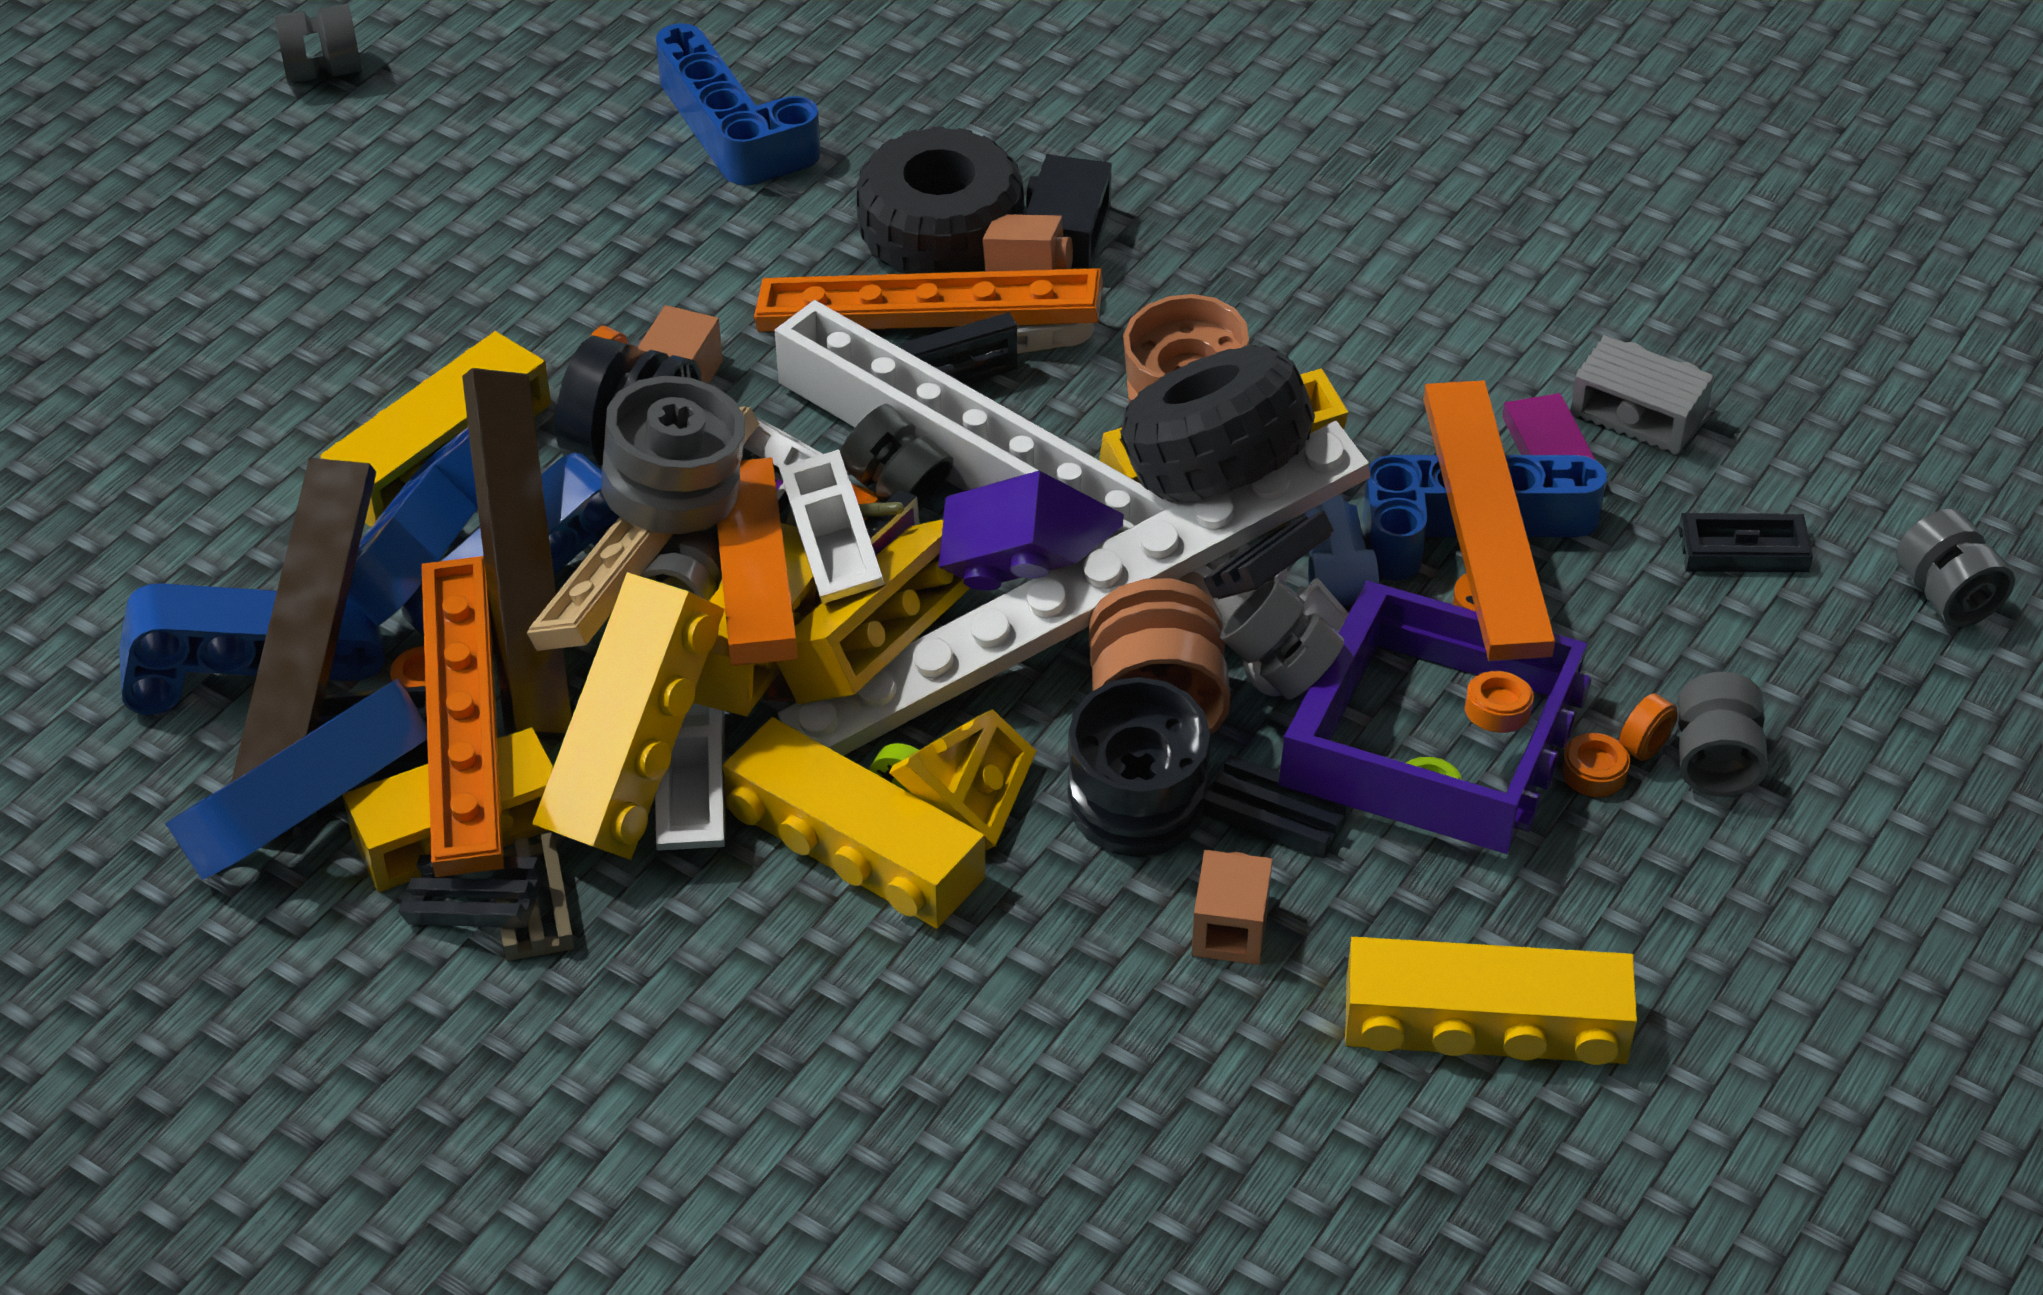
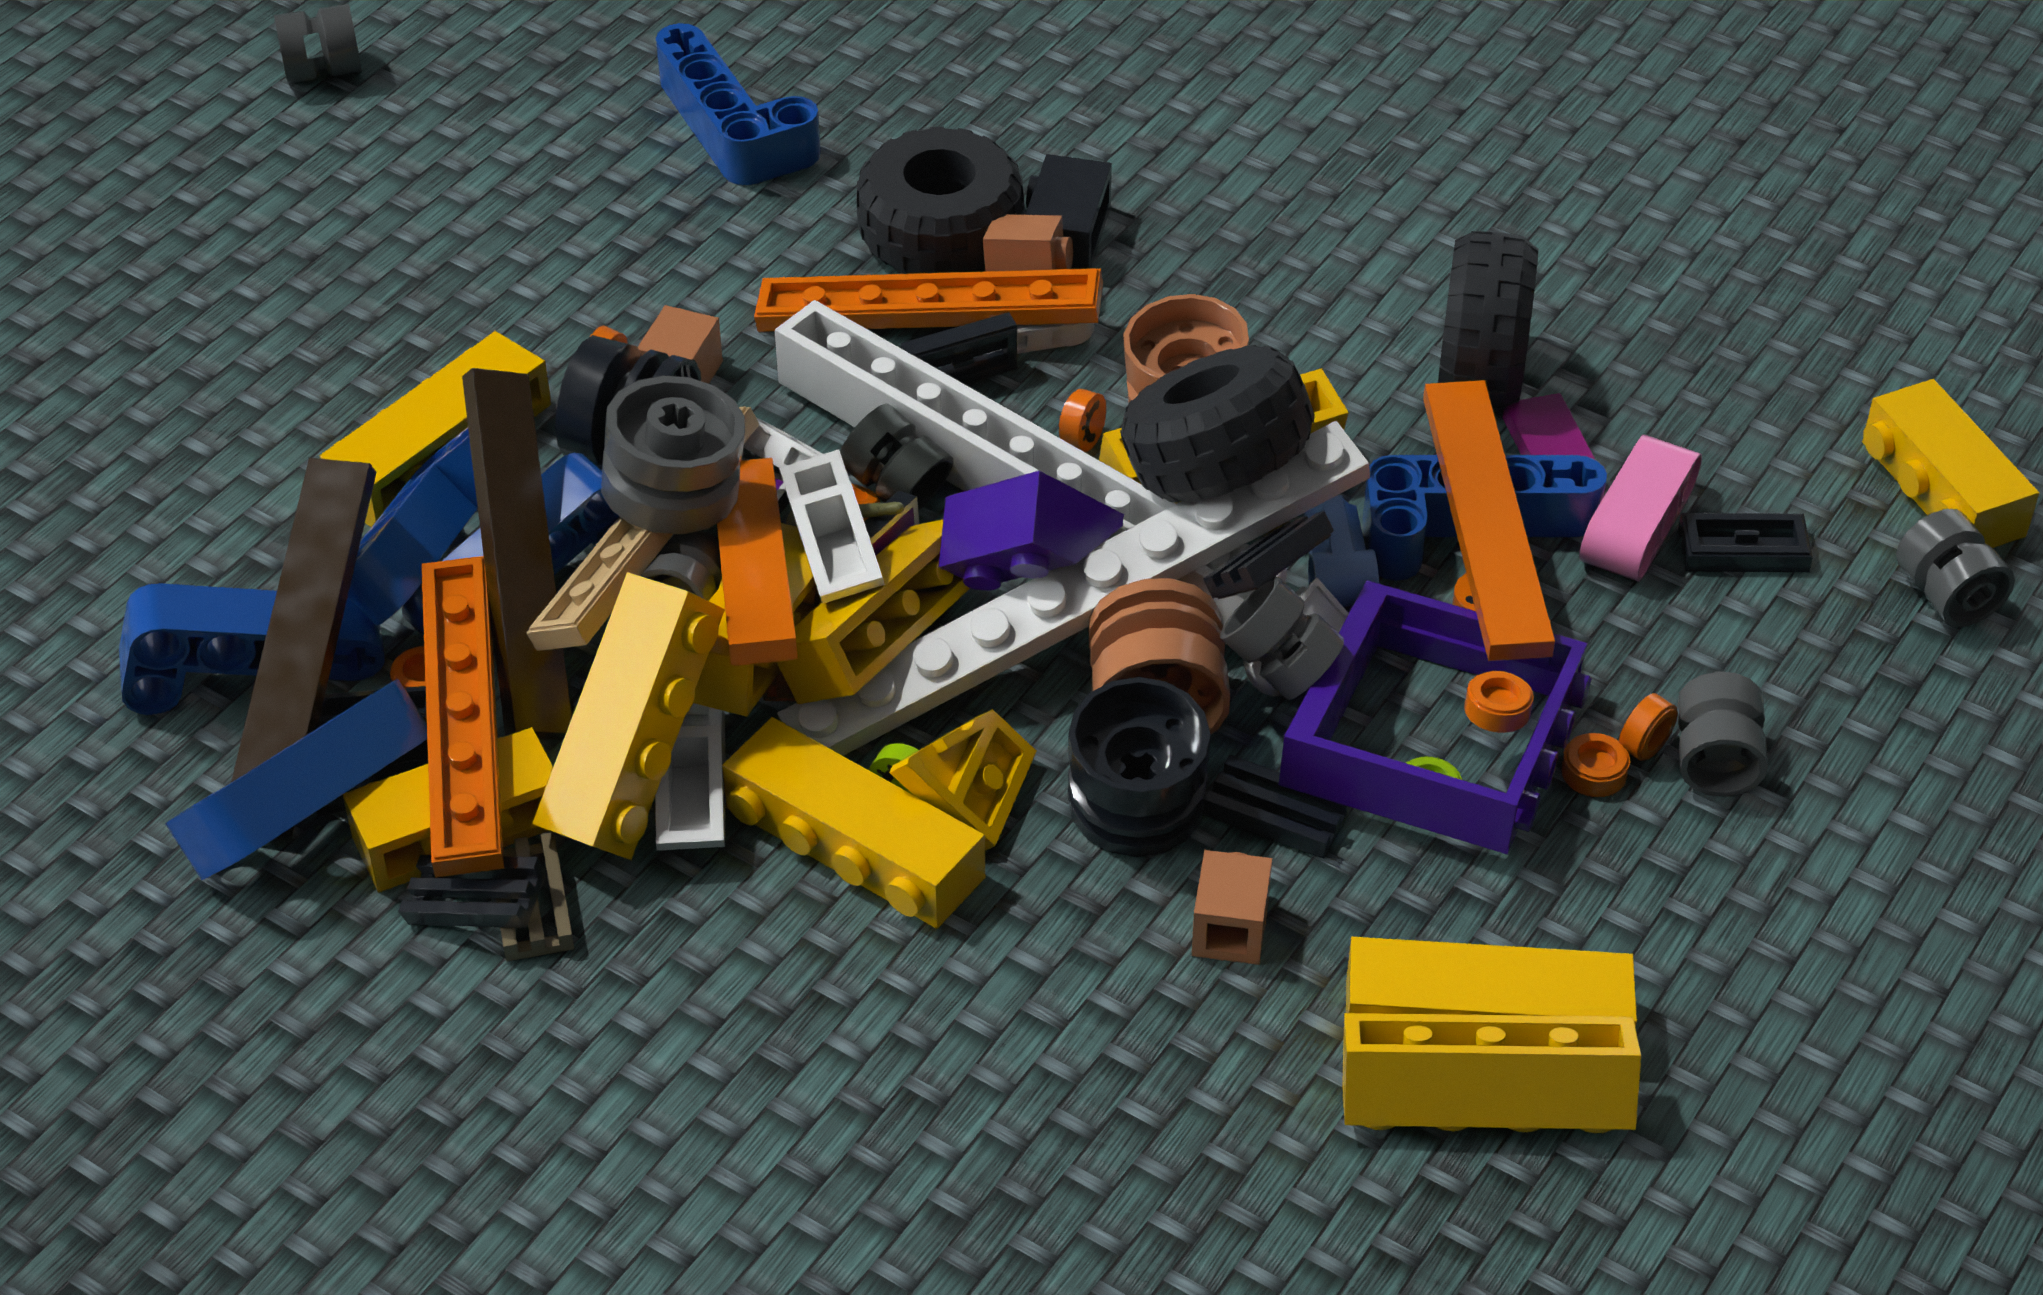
(1083, 419): none -> orange tile
(1489, 313): none -> black tyre
(1490, 1071): none -> yellow brick
(1640, 507): none -> bright pink beam
(1641, 394): light grey brick -> none
(1948, 461): none -> yellow brick

